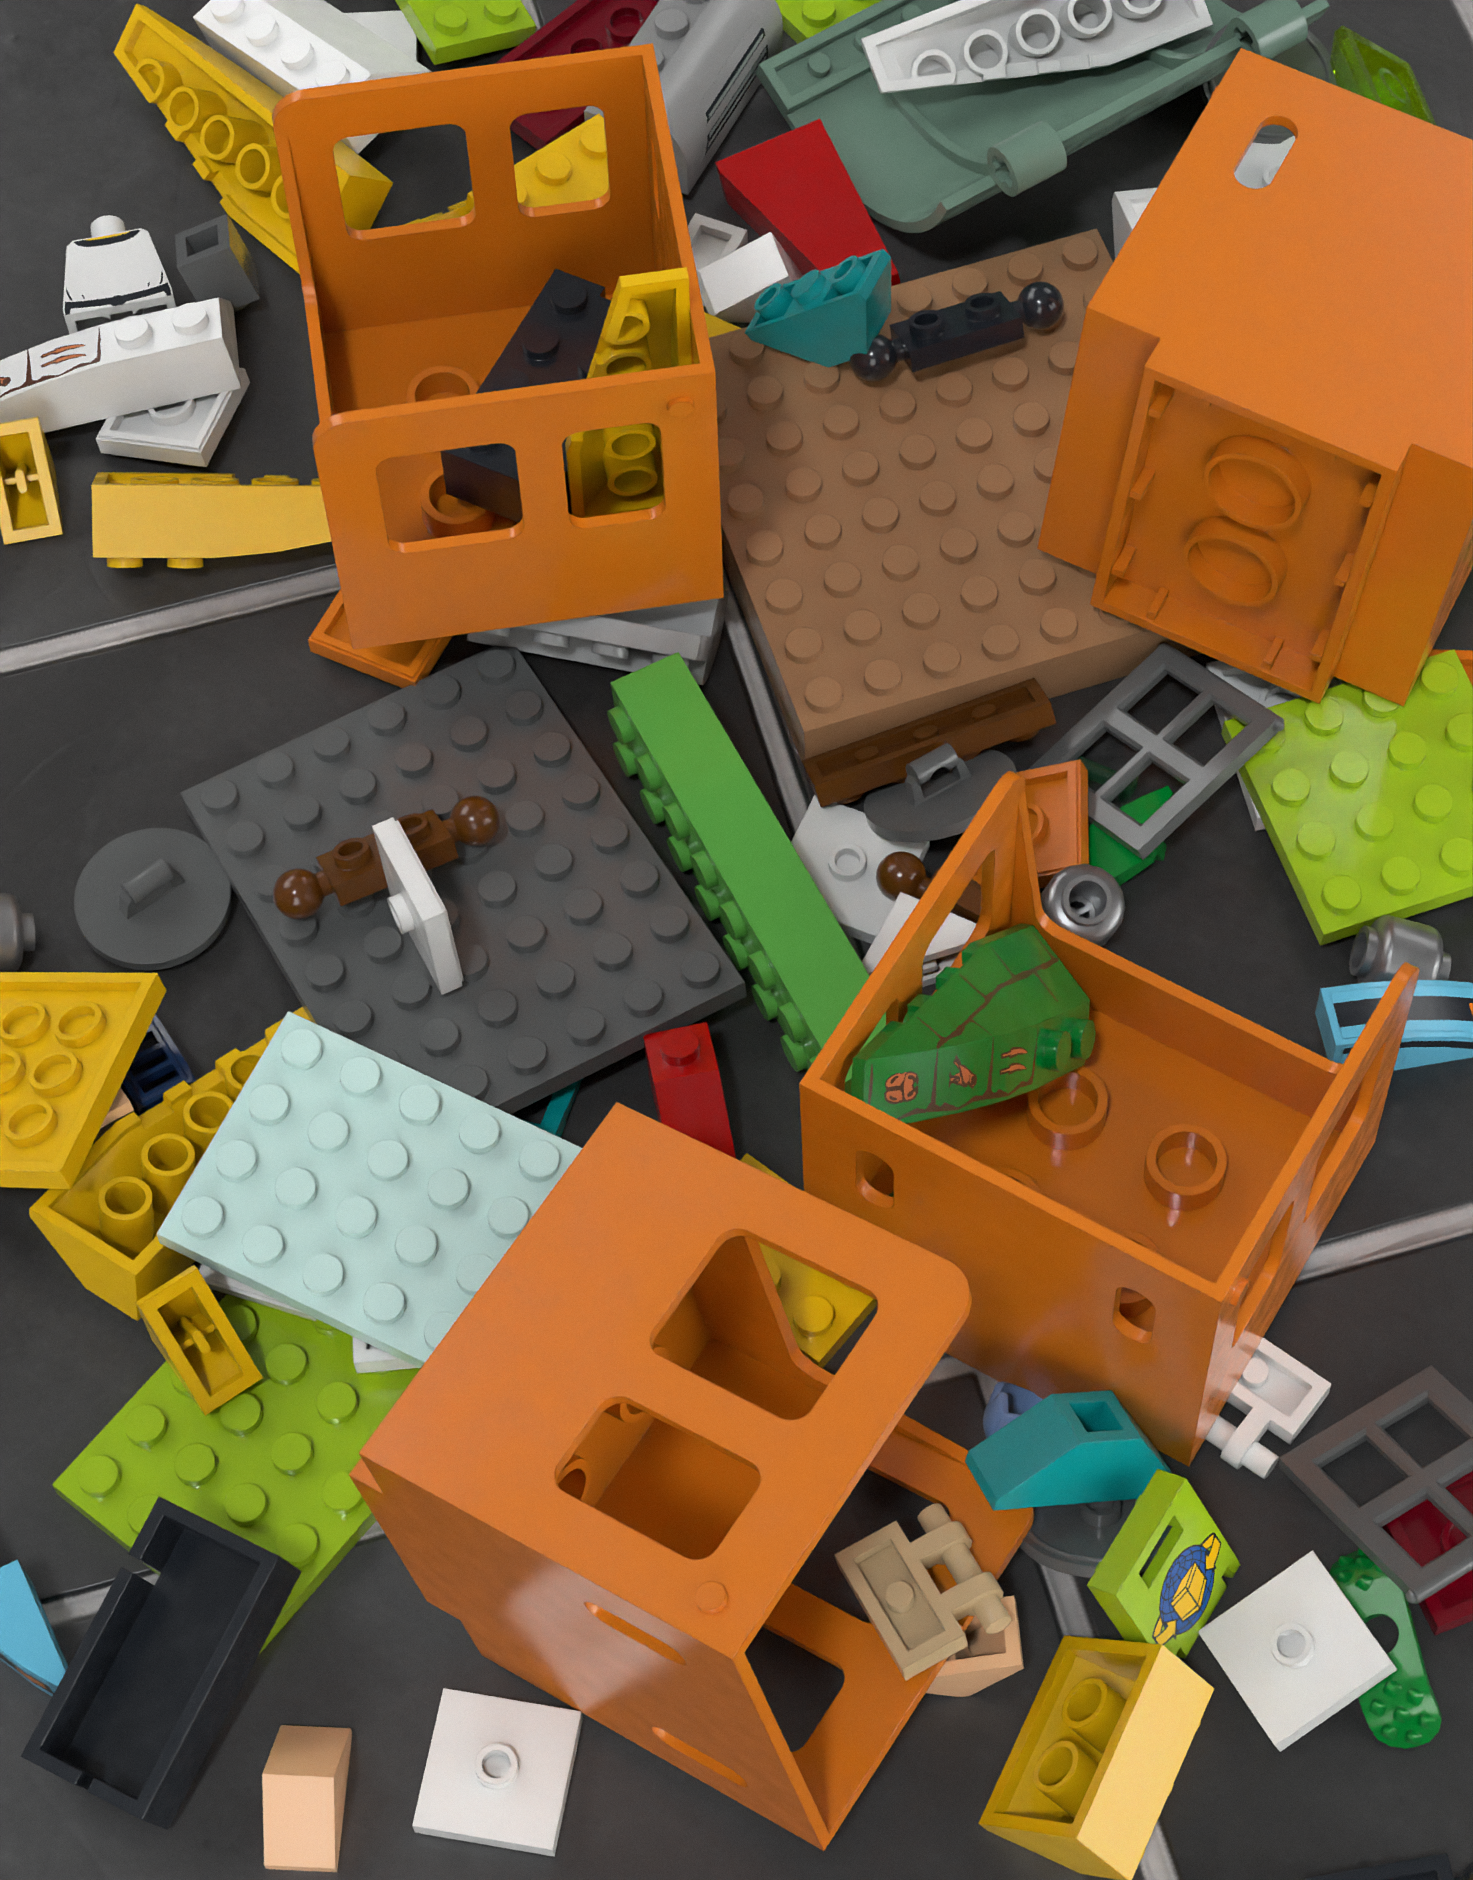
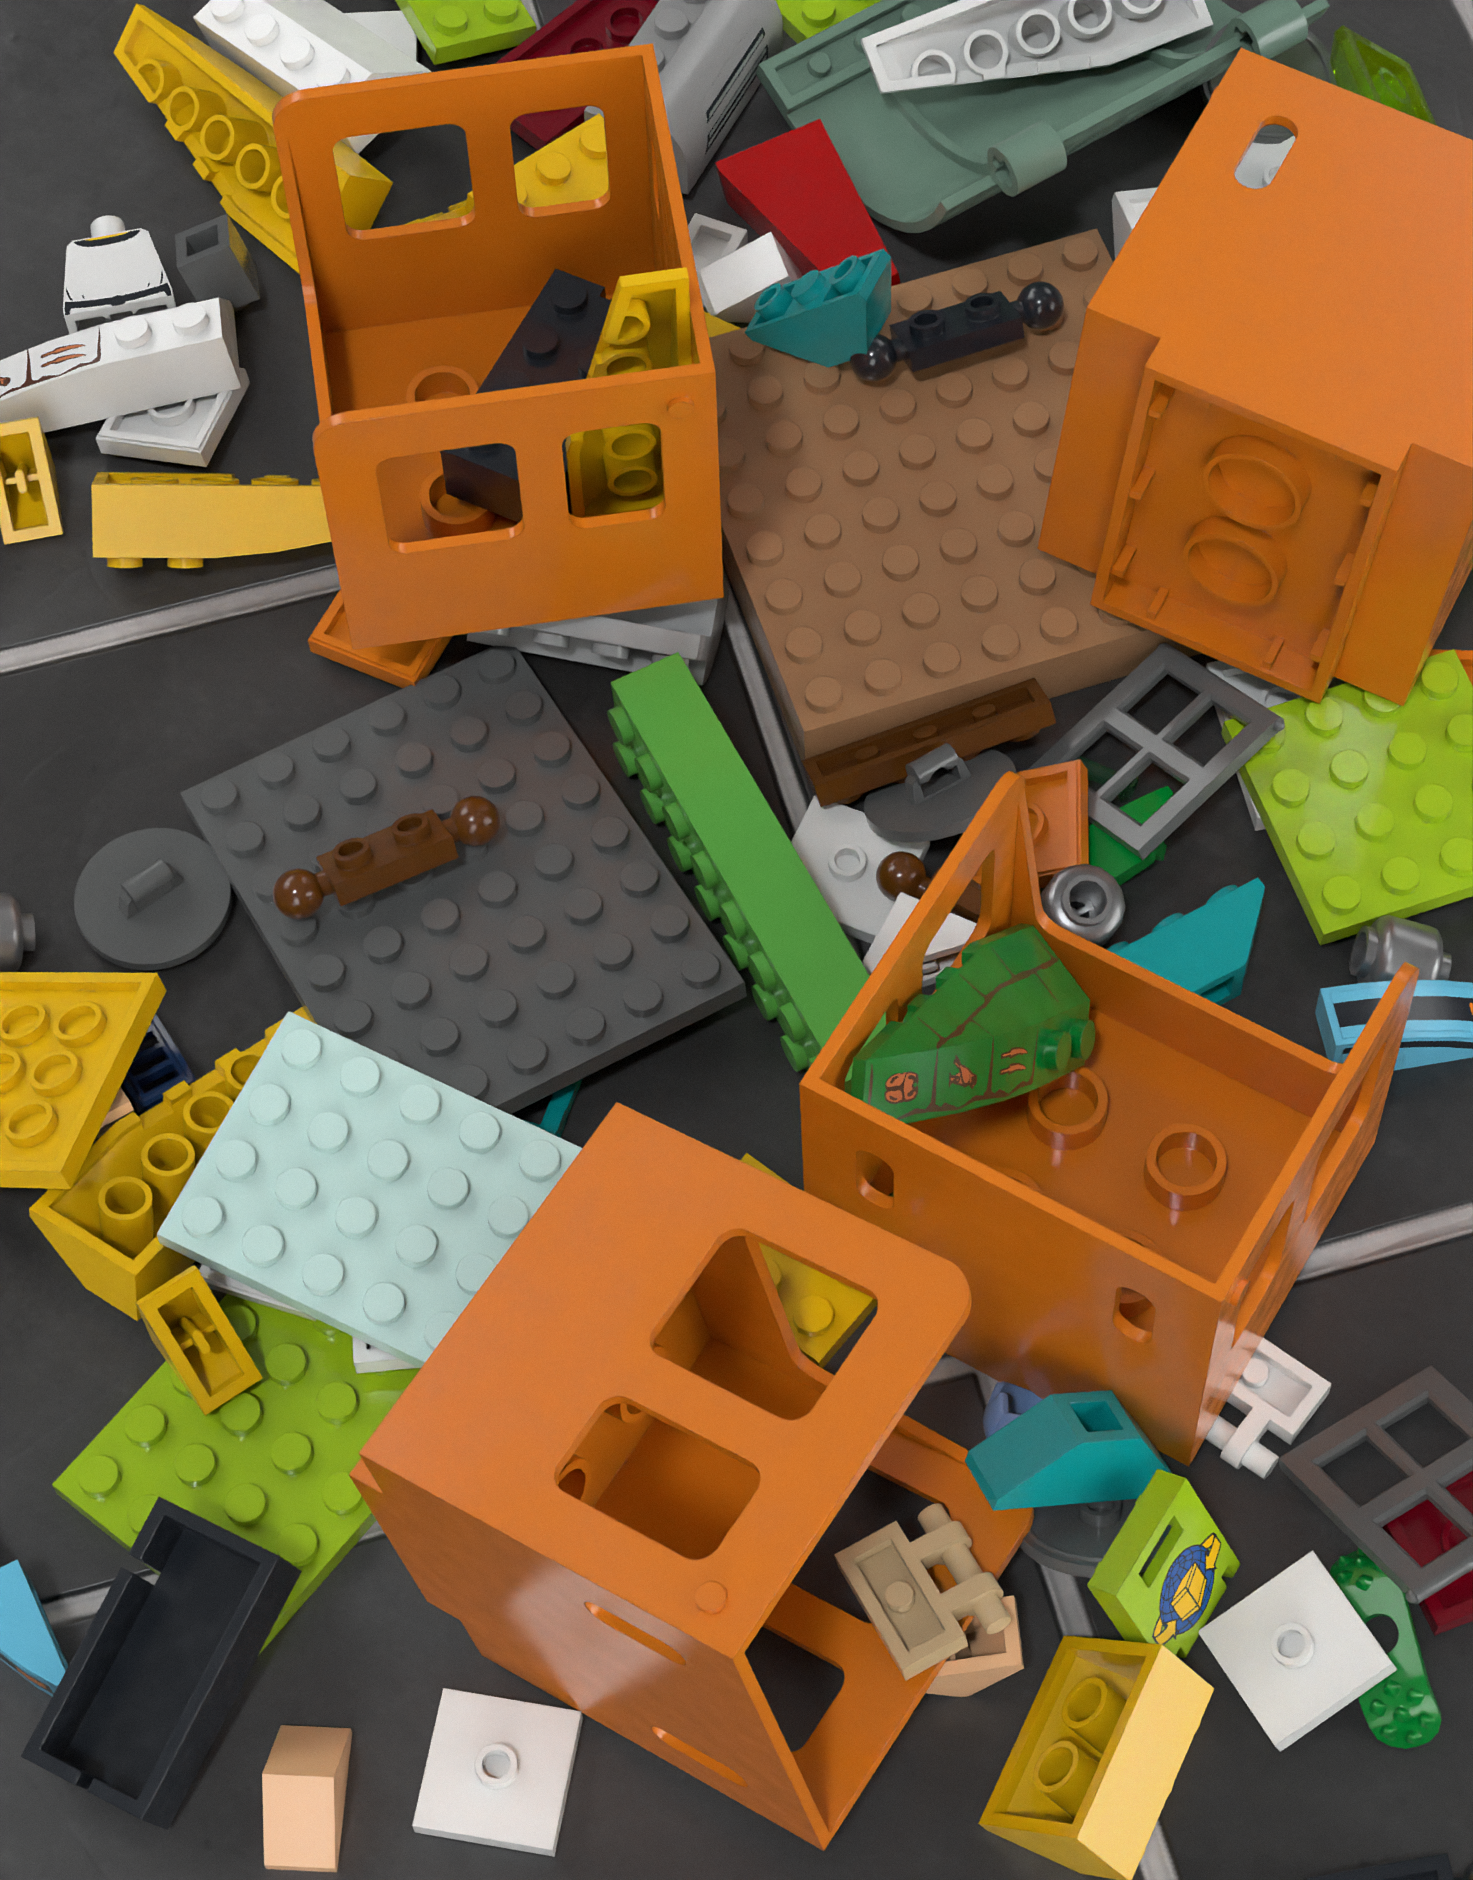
(417, 905): white plate -> none
(689, 1085): red slope -> none
(1206, 947): none -> teal slope

